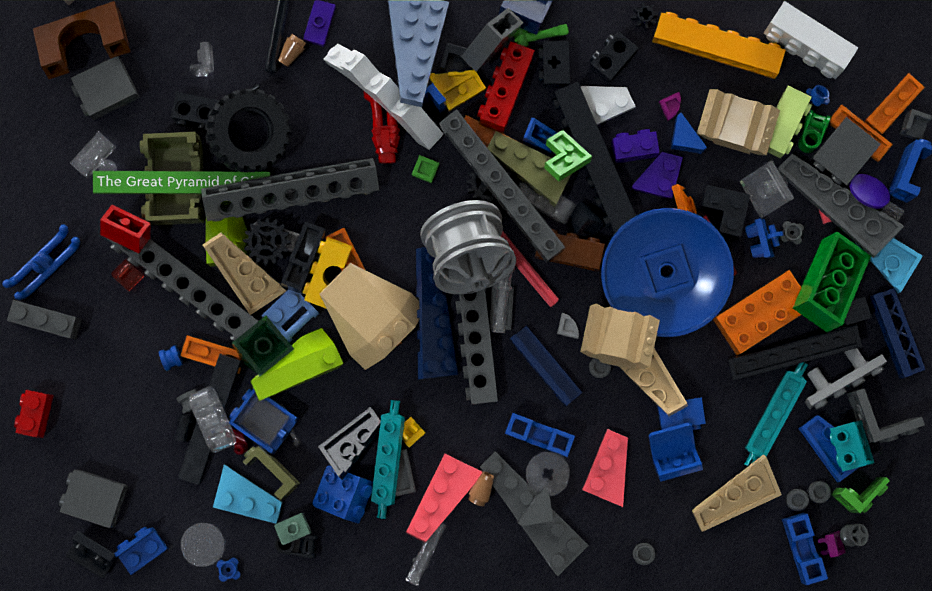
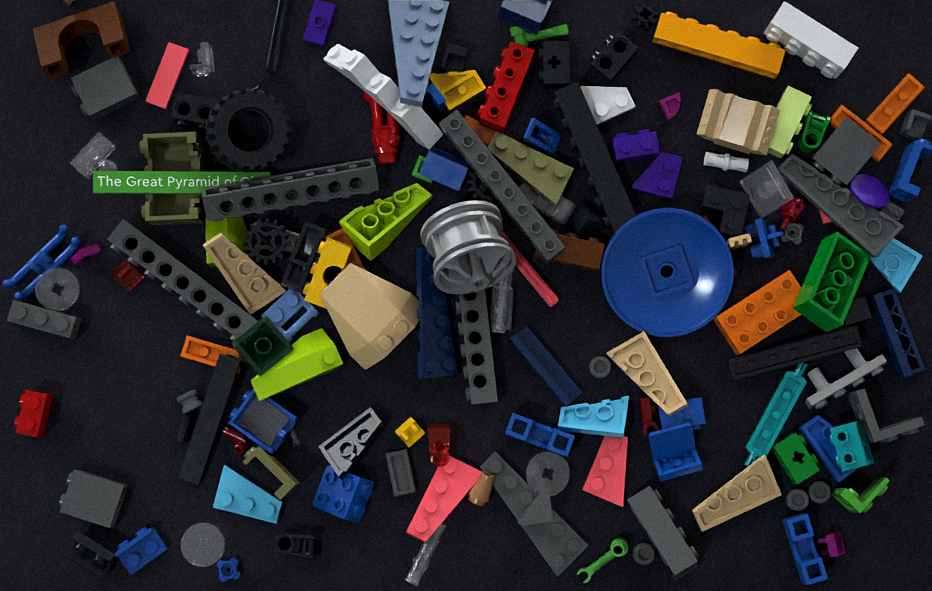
(63, 278): none -> clear plate
(85, 252): none -> magenta tile
(125, 228): red brick -> none
(167, 75): none -> coral tile
(170, 358): blue wheel -> none
(212, 419): clear beam -> none
(291, 50): medium nougat cone -> none
(292, 528): sand green bracket -> none
(380, 223): none -> lime wedge
(388, 459): teal plate -> none
(439, 444): none -> clear red piece
(445, 168): none -> blue panel
(492, 39): dark grey brick -> none
(567, 327): light grey tile -> none
(569, 156): bright green plate -> none
(597, 419): none -> medium azure wing
(608, 556): none -> bright green brick
(620, 337): tan slope -> none
(647, 409): none -> dark red plate
(664, 533): none -> dark grey wedge
(682, 201): orange tile -> none
(685, 137): blue slope -> none
(726, 162): none -> white pin
(739, 241): none -> tan tile
(785, 450): none -> green brick
(791, 211): none -> dark red piece
(819, 95): blue plate -> none
(854, 535): dark grey wheel -> none

